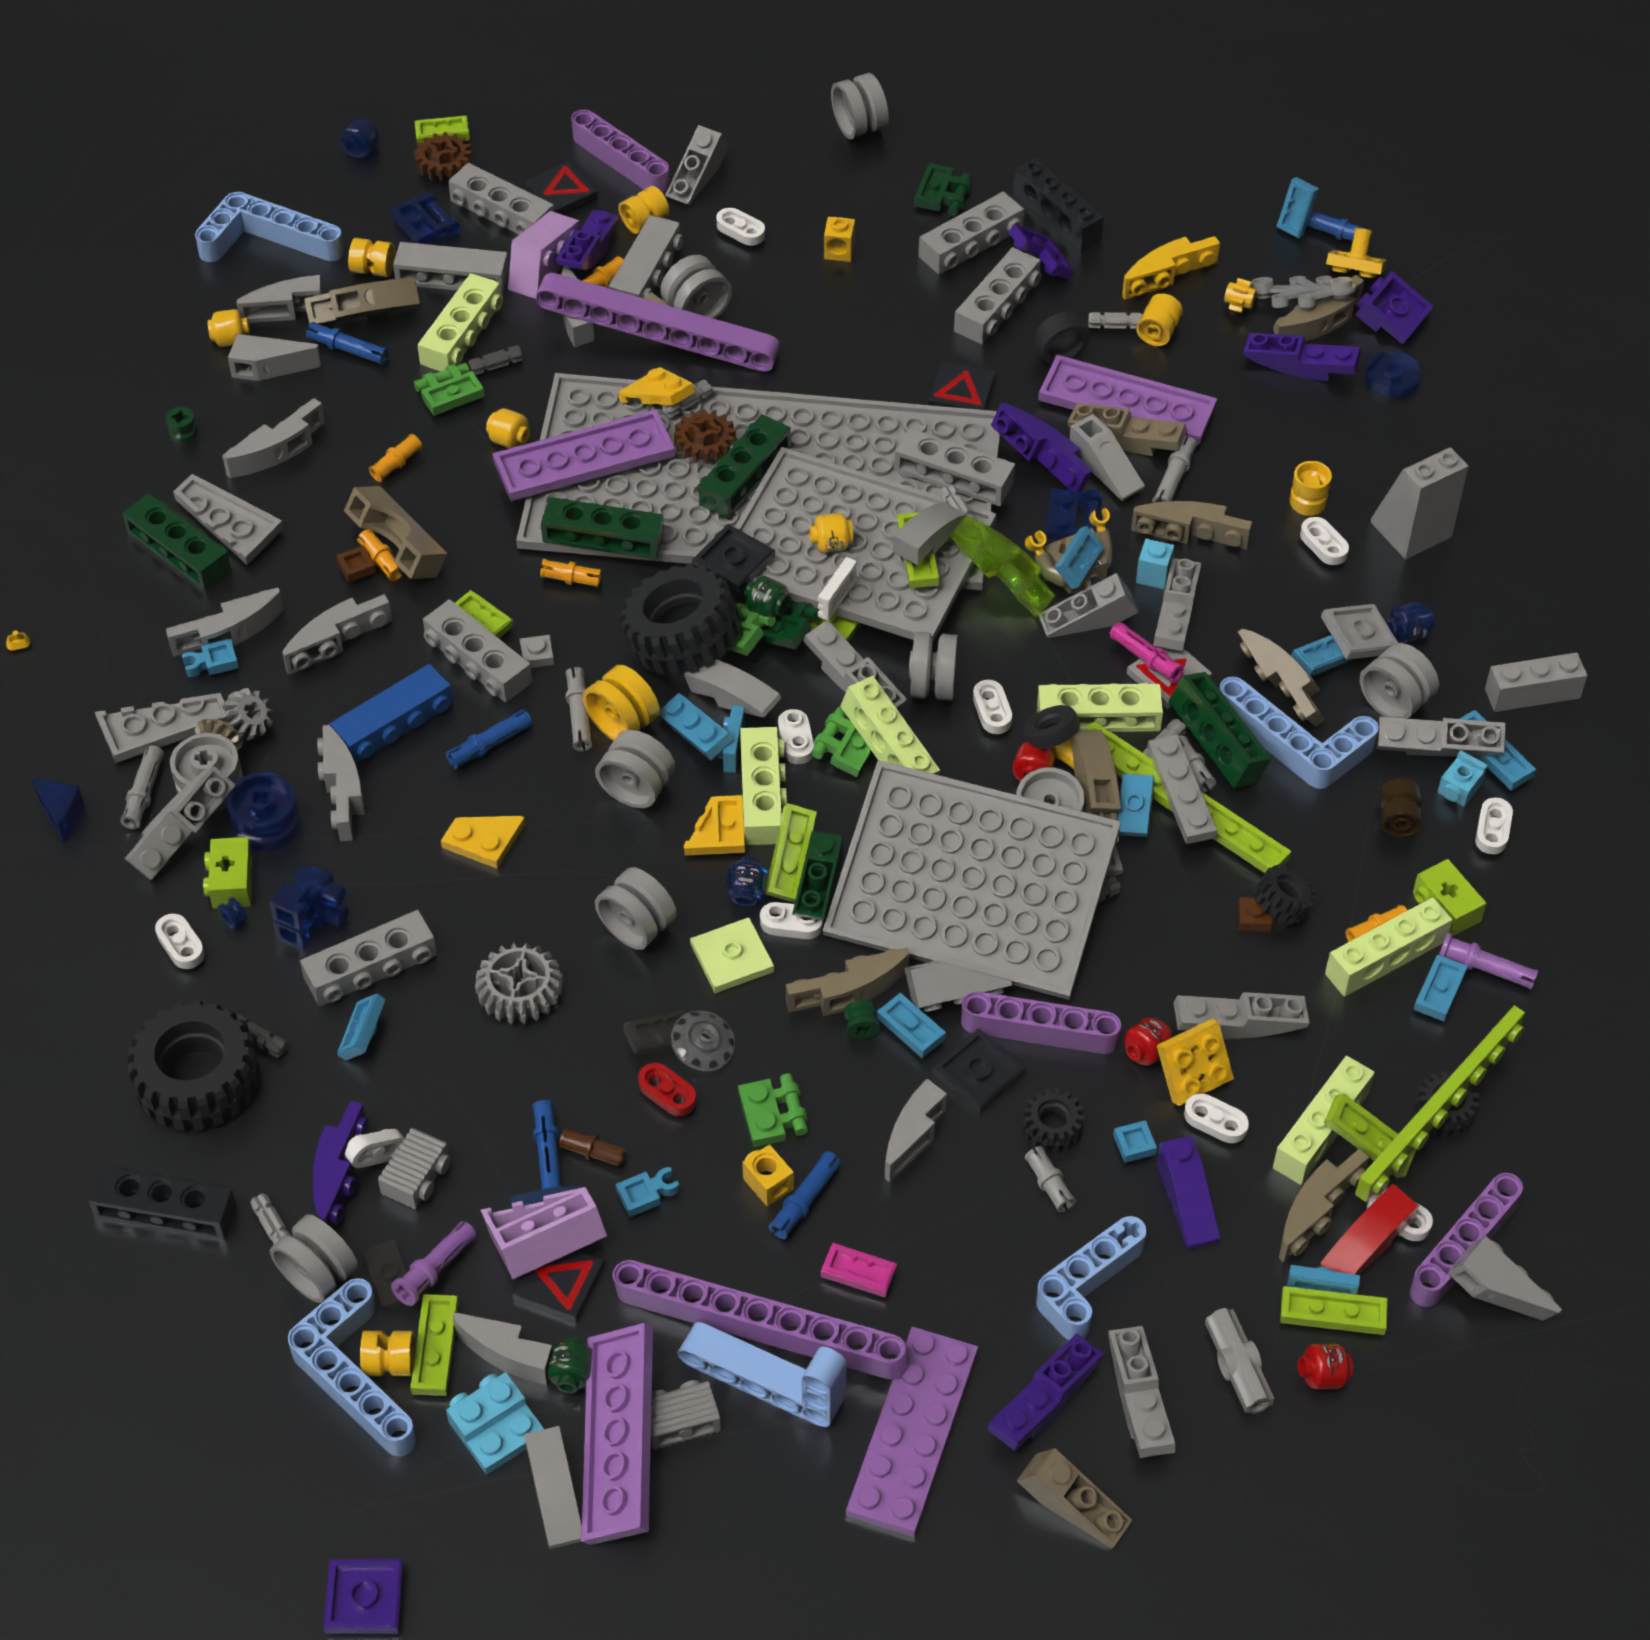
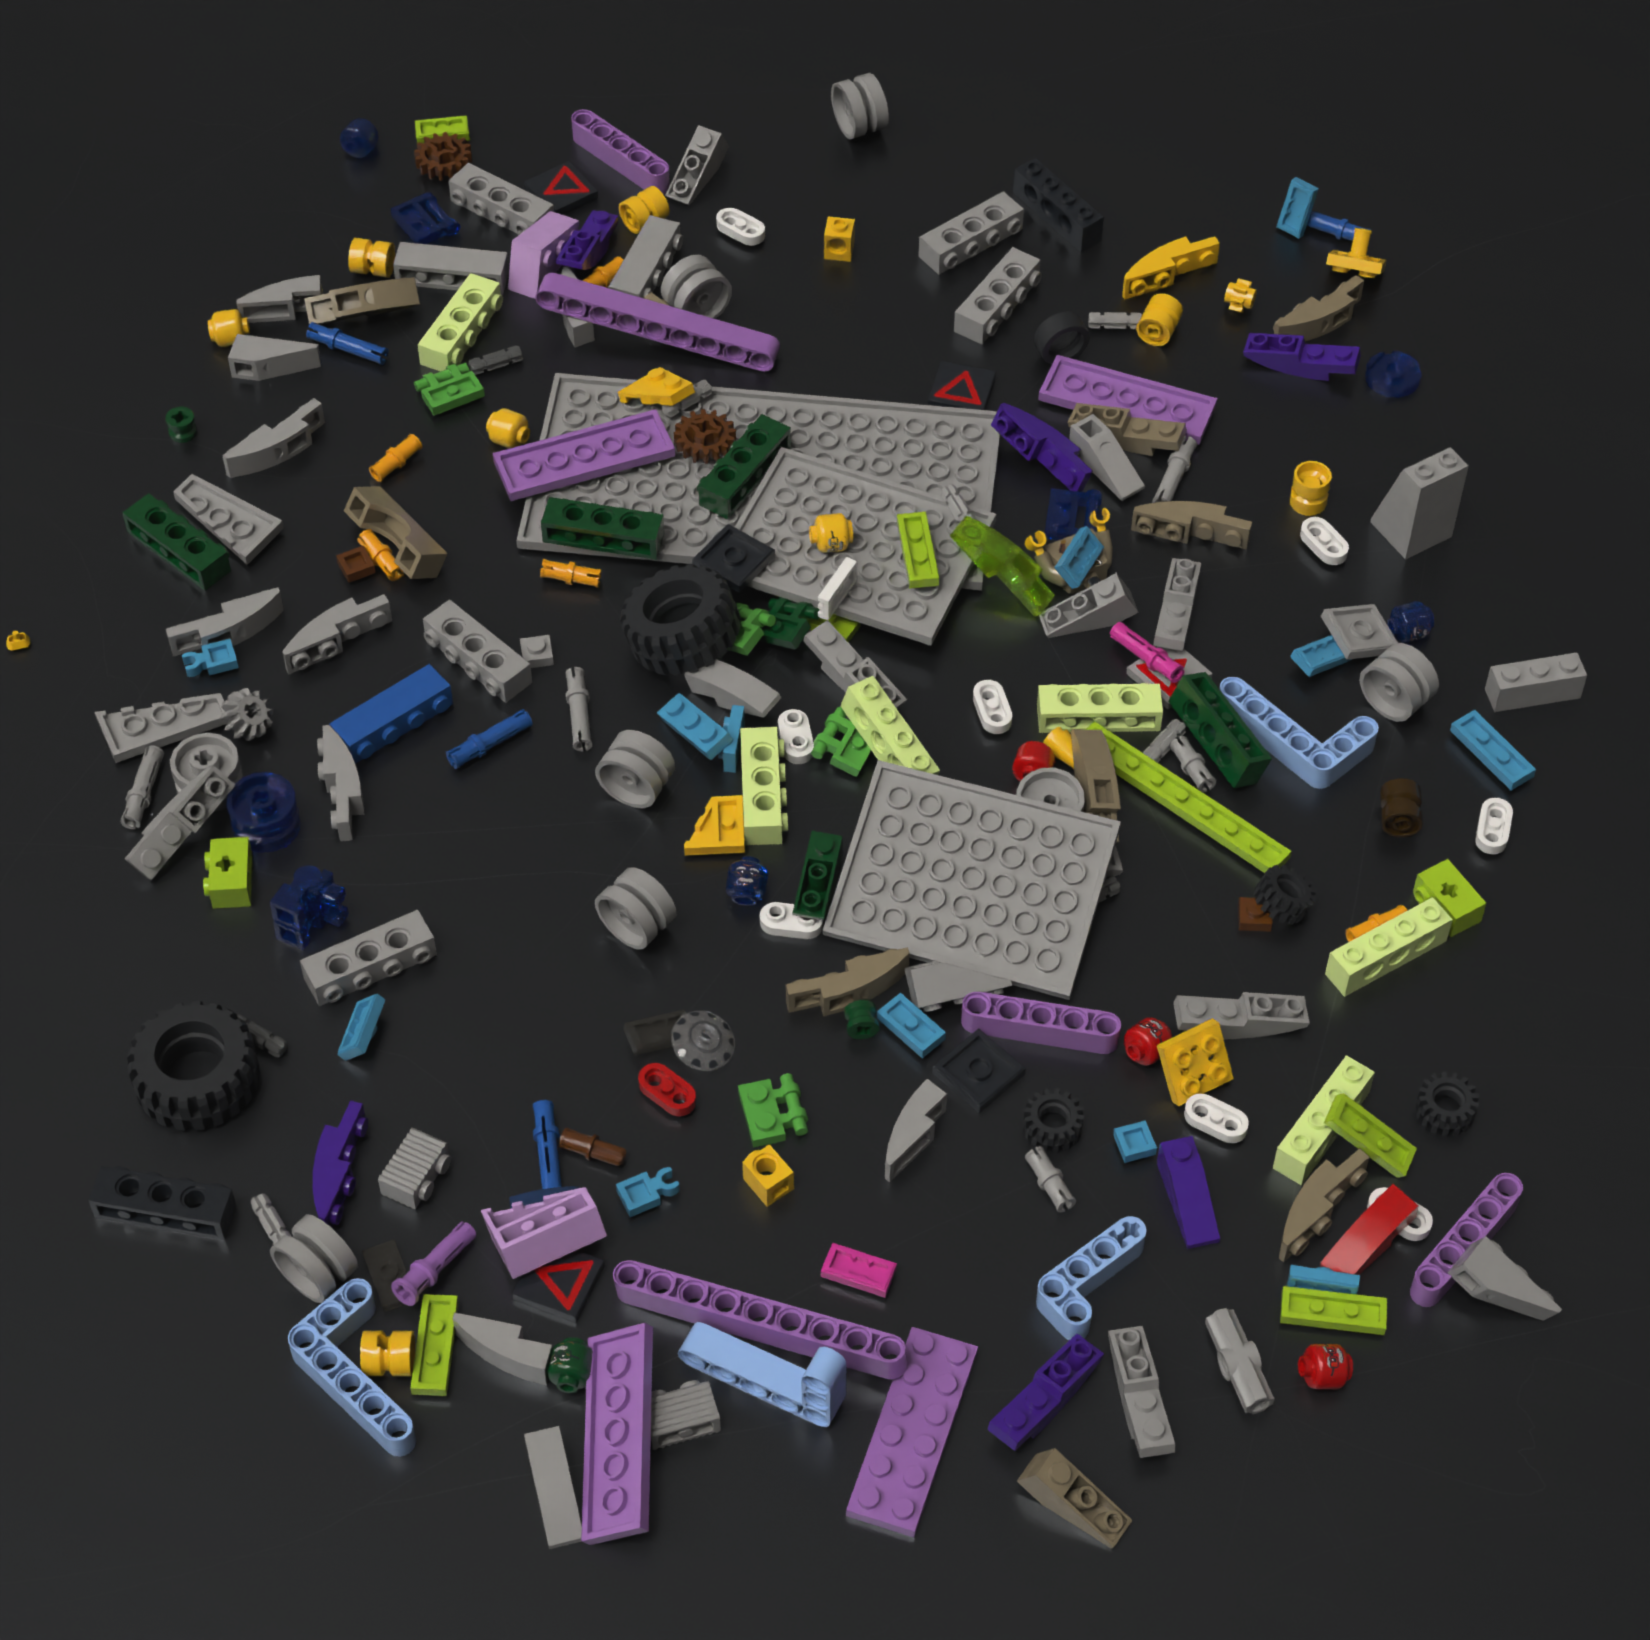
(61, 803): clear blue slope -> none
(181, 943): white plate -> none
(220, 727): dark tan gear -> none
(232, 912): clear blue bush -> none
(269, 221): light blue beam -> none
(363, 1596): dark purple plate -> none
(373, 1147): white plate -> none
(483, 837): yellow wing -> none
(485, 614): lime plate -> none
(492, 1421): medium azure plate -> none
(532, 993): light grey gear -> none
(620, 702): yellow wheel -> none
(732, 955): yellowish green plate -> none
(767, 597): dark green head -> none
(790, 852): lime plate -> none
(797, 1204): blue pin -> none
(926, 531): light grey slope -> none
(933, 666): light grey wheel -> none
(935, 186): dark green plate -> none
(949, 463): light grey brick -> none
(1038, 728): black tyre -> none
(1042, 248): dark purple plate -> none
(1136, 804): dark azure plate -> none
(1154, 563): medium azure brick -> none
(1182, 789): light grey plate -> none
(1285, 671): slope -> none
(1303, 289): light grey plant -> none
(1393, 307): dark purple plate -> none
(1435, 1110): lime plate -> none
(1440, 987): dark azure plate -> none
(1441, 737): light grey slope -> none
(1462, 779): medium azure brick -> none
(1474, 957): medium lavender pin -> none

